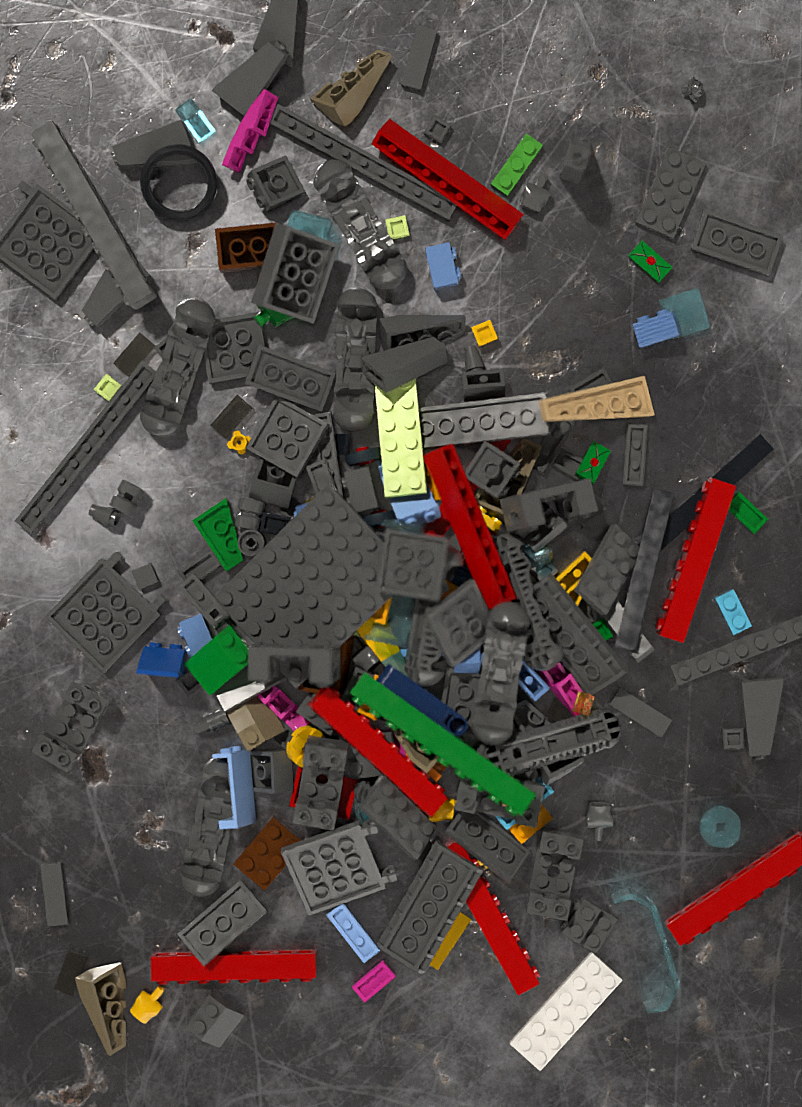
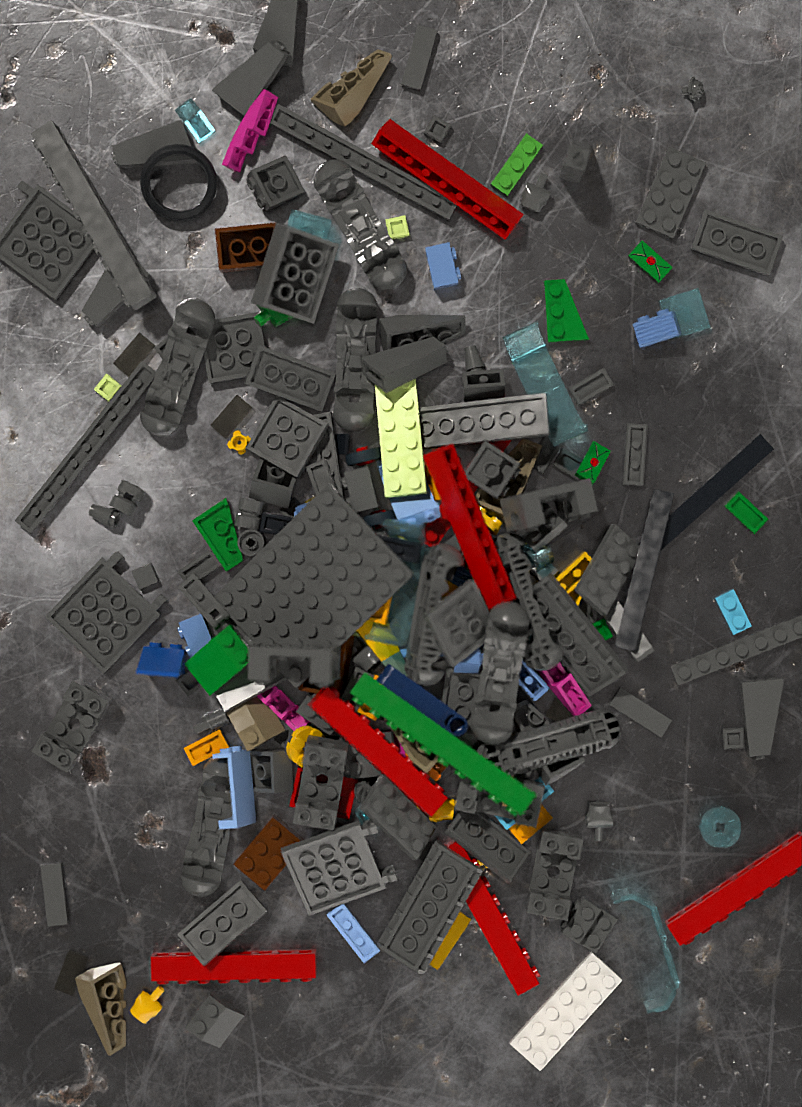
(206, 746): none -> light orange plate
(373, 981): dark pink plate -> none
(413, 564): dark grey plate -> none
(484, 333): yellow plate -> none
(539, 376): none -> clear light blue windscreen
(561, 313): none -> green wing
(583, 703): clear yellow tile -> none
(610, 401): tan wing -> none
(695, 560): red brick -> none

